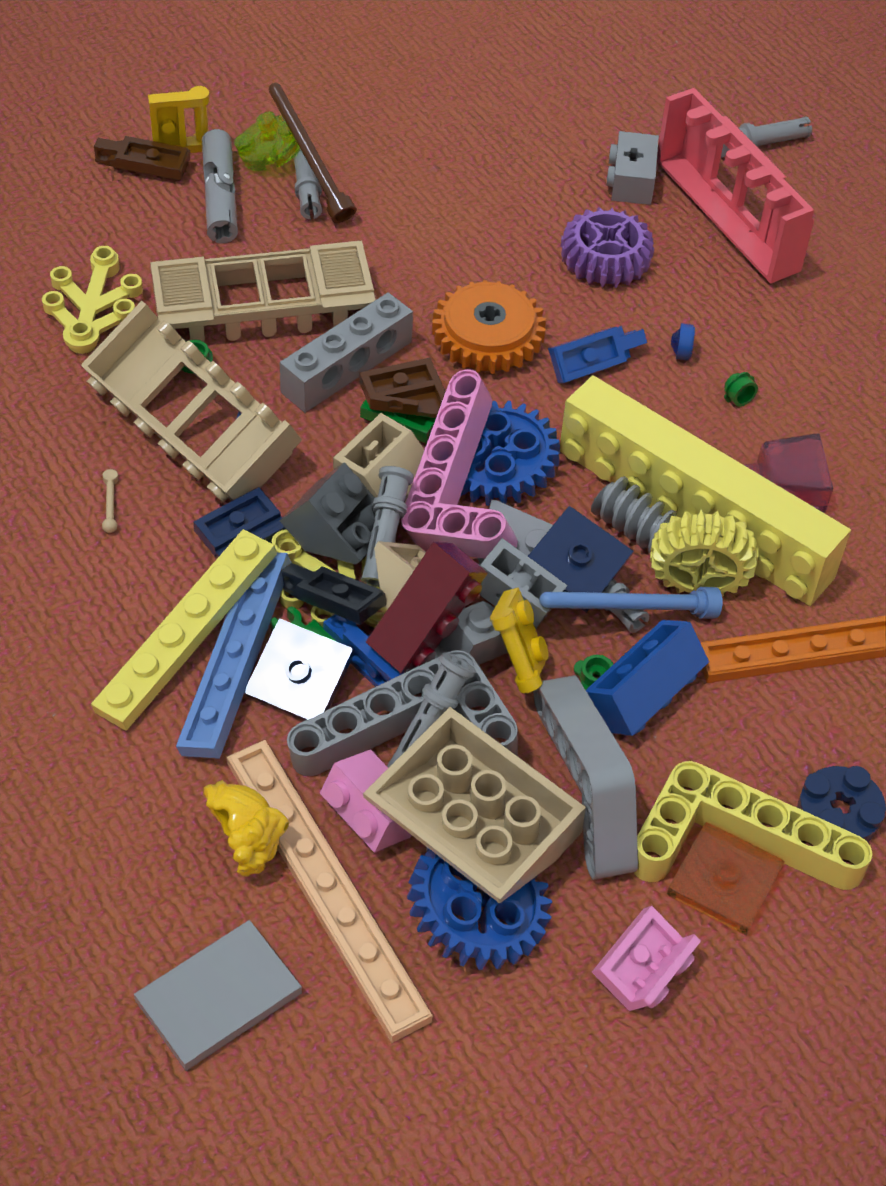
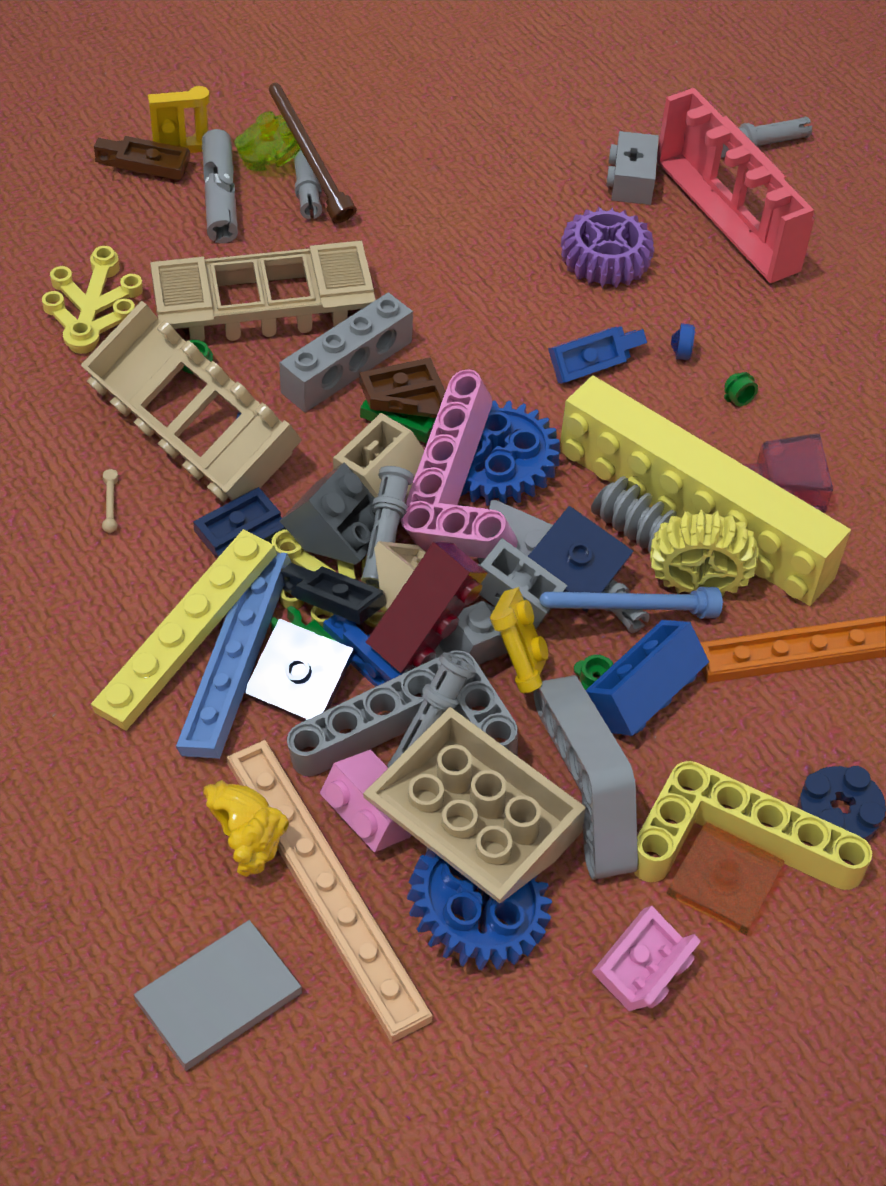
(488, 326): orange gear -> none

